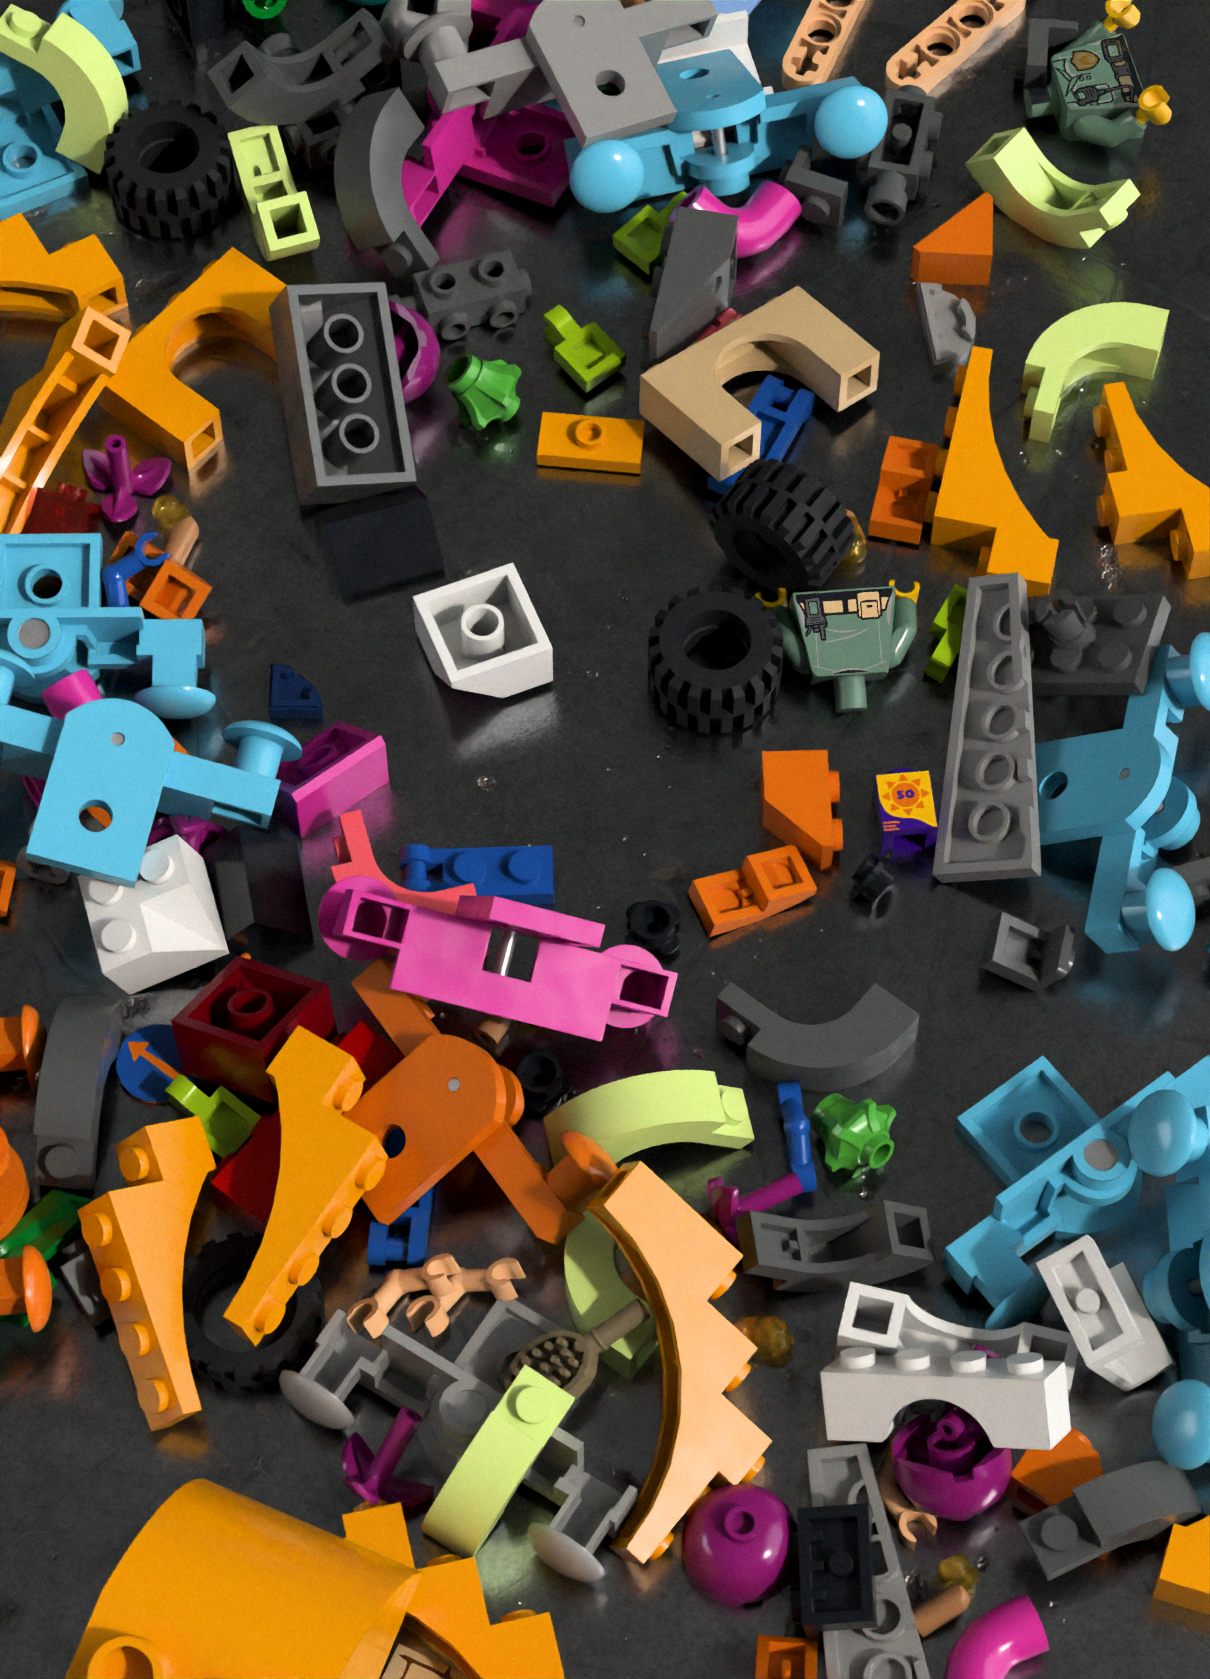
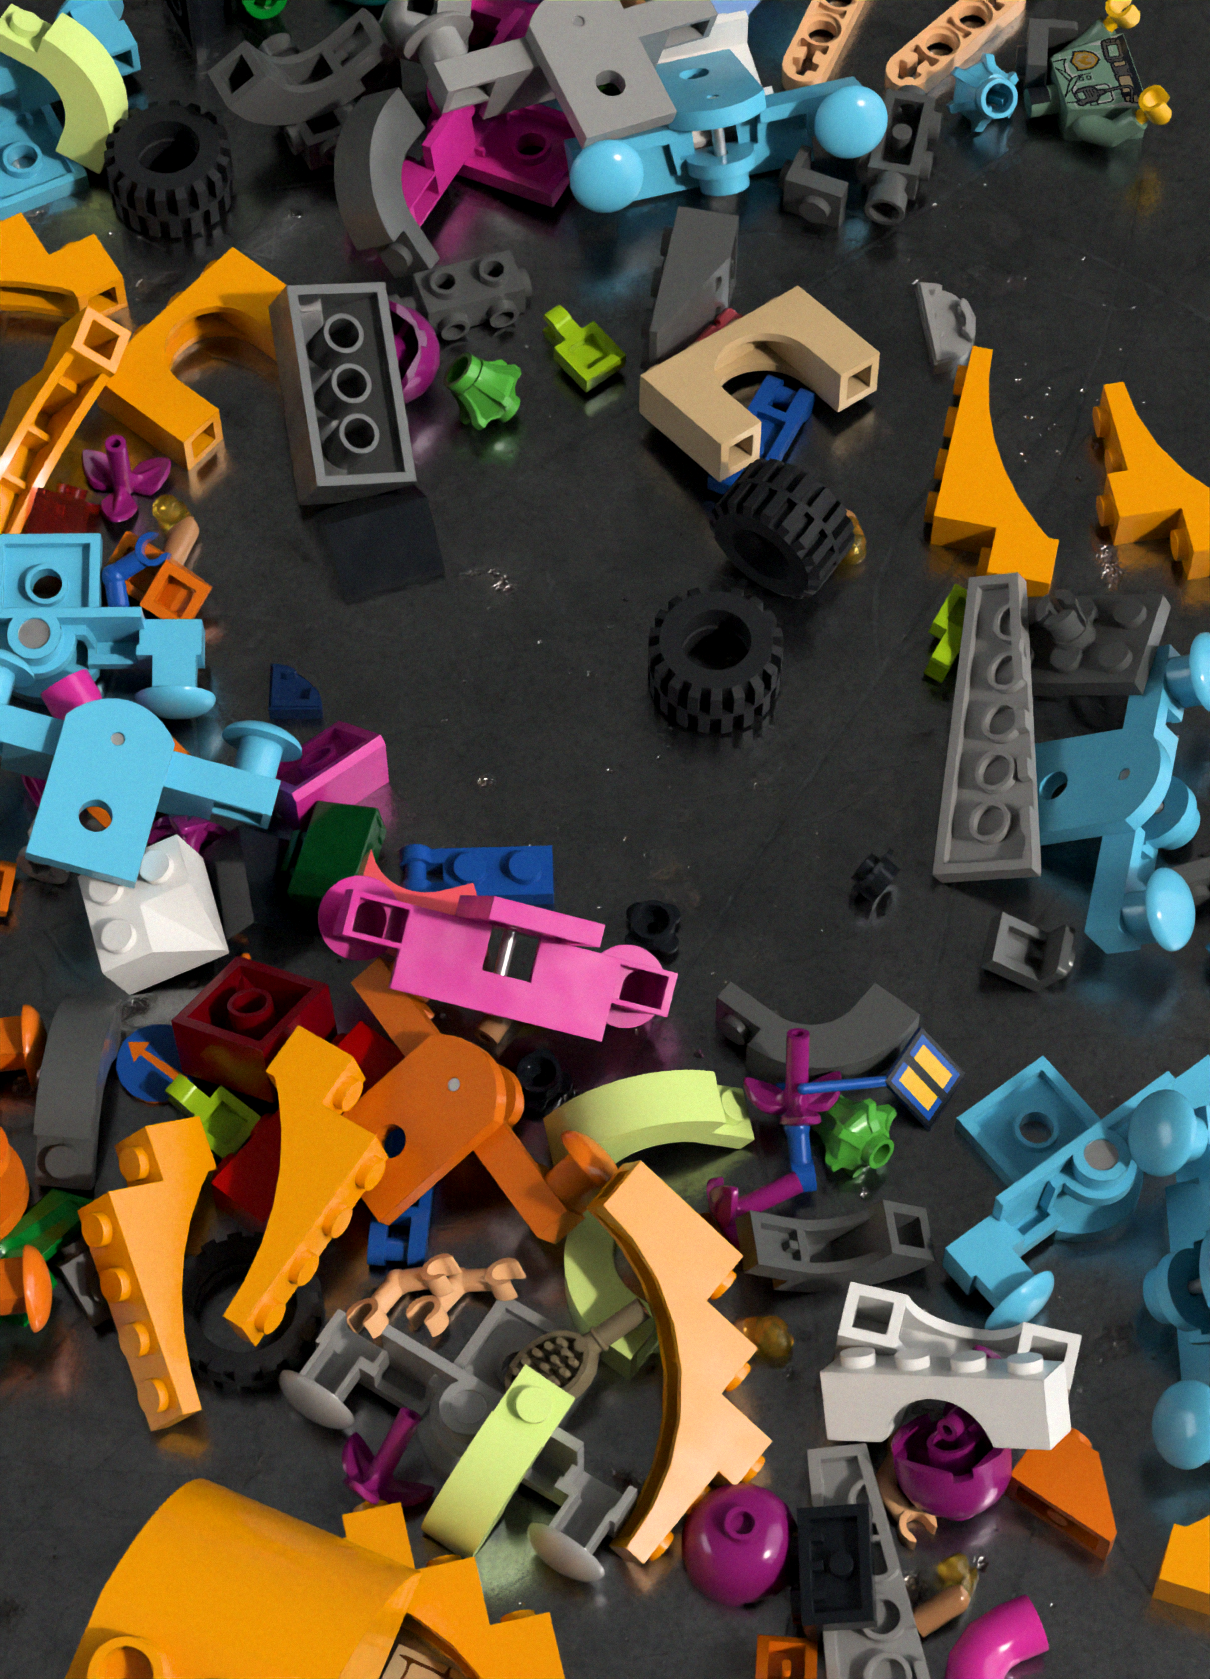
(275, 210): yellowish green arch -> none
(329, 851): none -> dark green piece
(484, 634): white slope -> none
(591, 442): light orange plate -> none
(642, 235): lime plate -> none
(755, 891): orange slope -> none
(761, 220): dark pink cylinder -> none
(798, 801): orange slope -> none
(798, 1108): none -> magenta plant
(846, 636): sand green torso -> none
(903, 489): orange slope -> none
(905, 812): brick -> none
(919, 1078): none -> piece
(959, 248): orange slope -> none
(983, 92): none -> medium azure rock
(1043, 197): yellowish green arch -> none
(1086, 342): yellowish green arch -> none
(1105, 1315): white panel -> none
(1111, 1512): dark grey arch -> none

